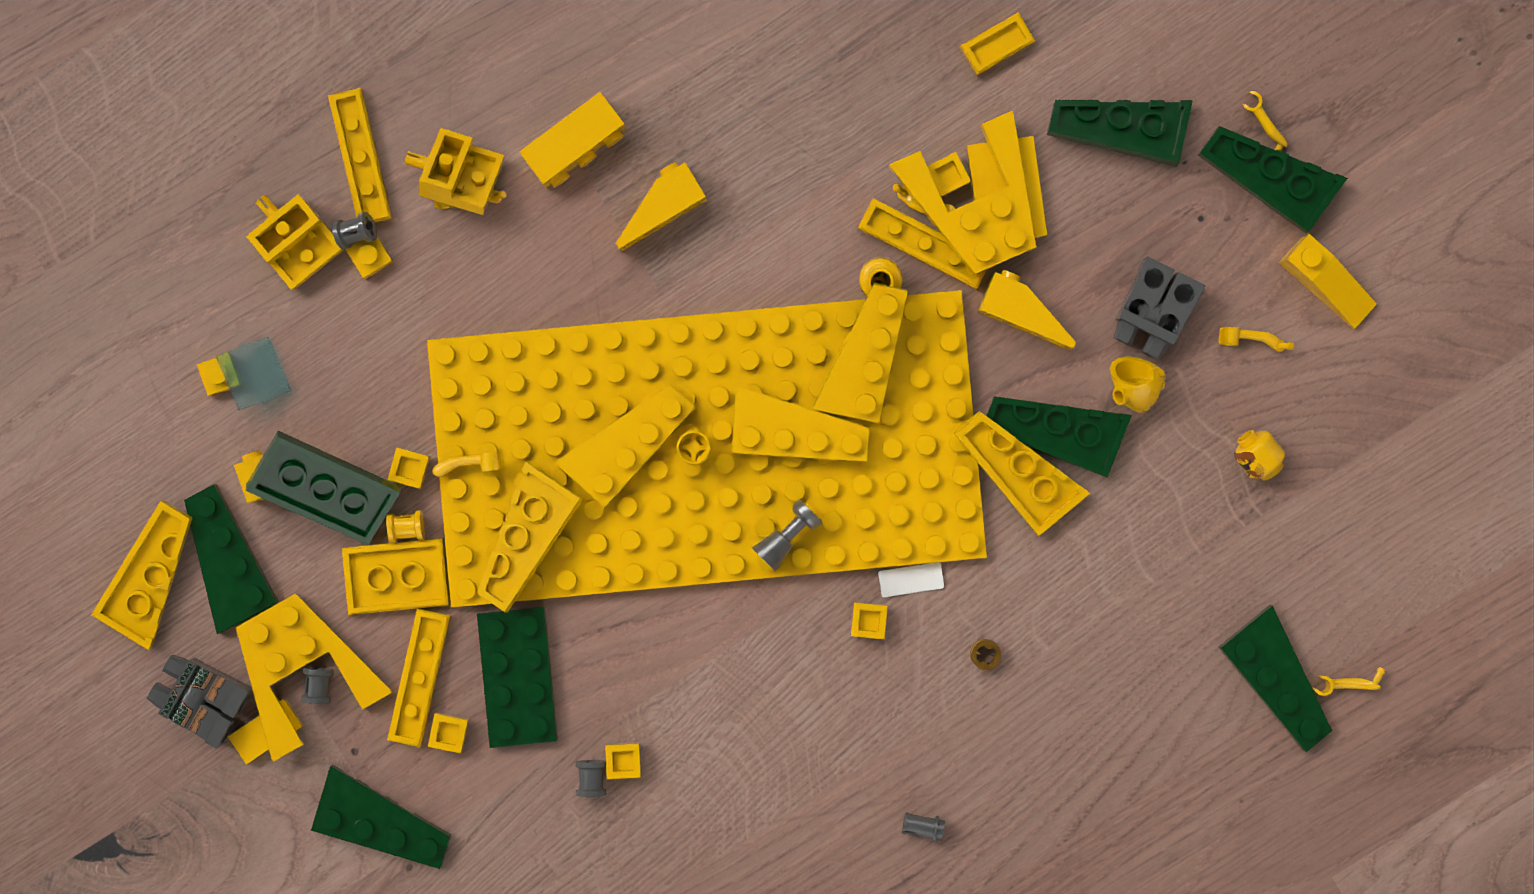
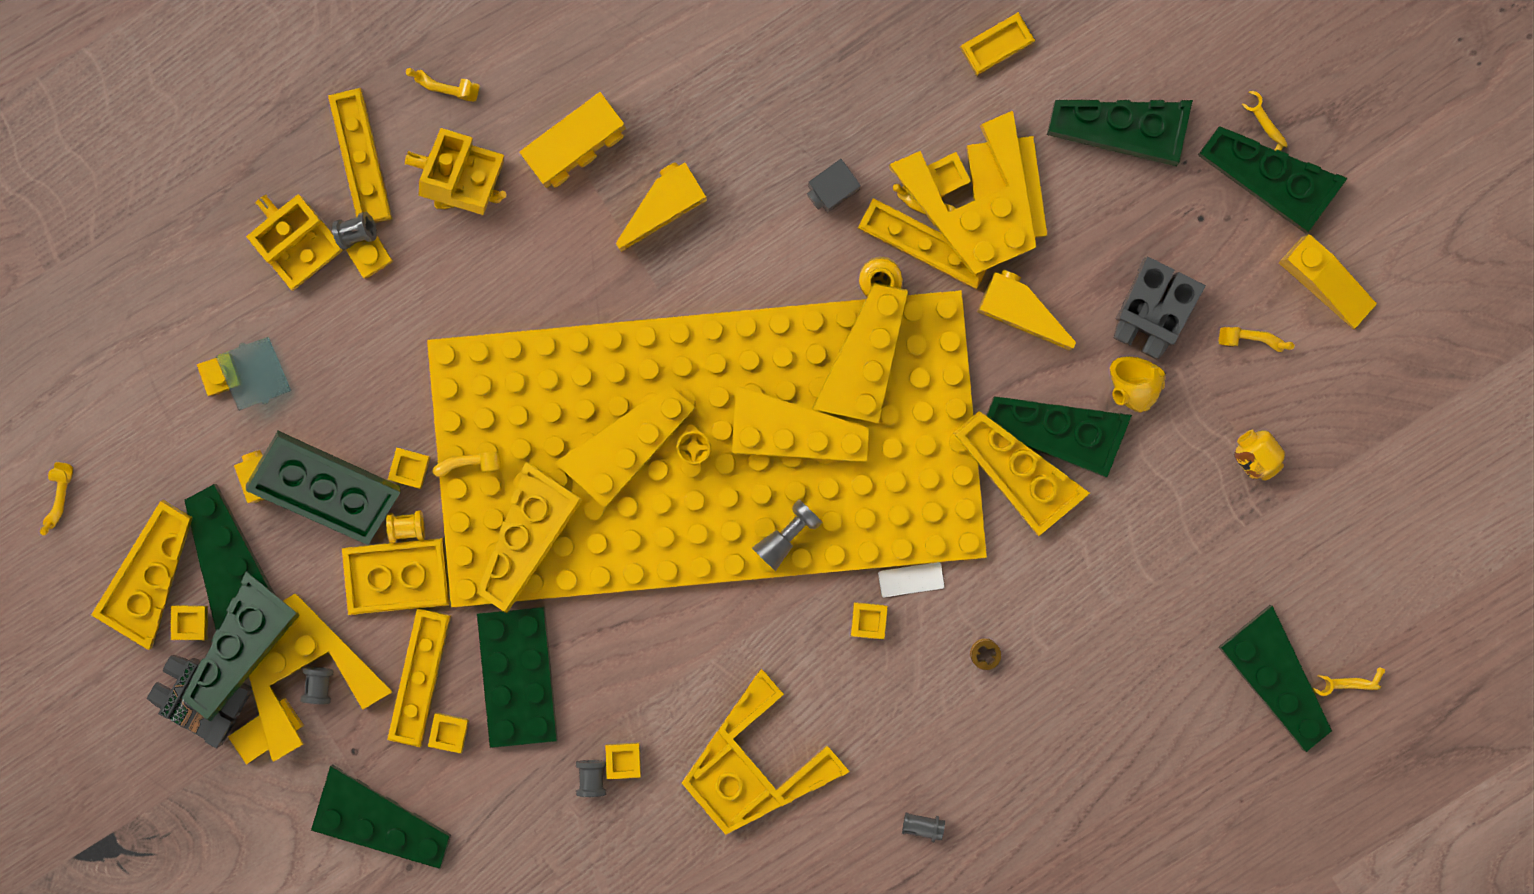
(62, 475): none -> yellow piece
(189, 622): none -> yellow tile
(246, 636): none -> dark green wing
(466, 90): none -> yellow piece
(731, 784): none -> yellow wing
(832, 186): none -> dark grey brick

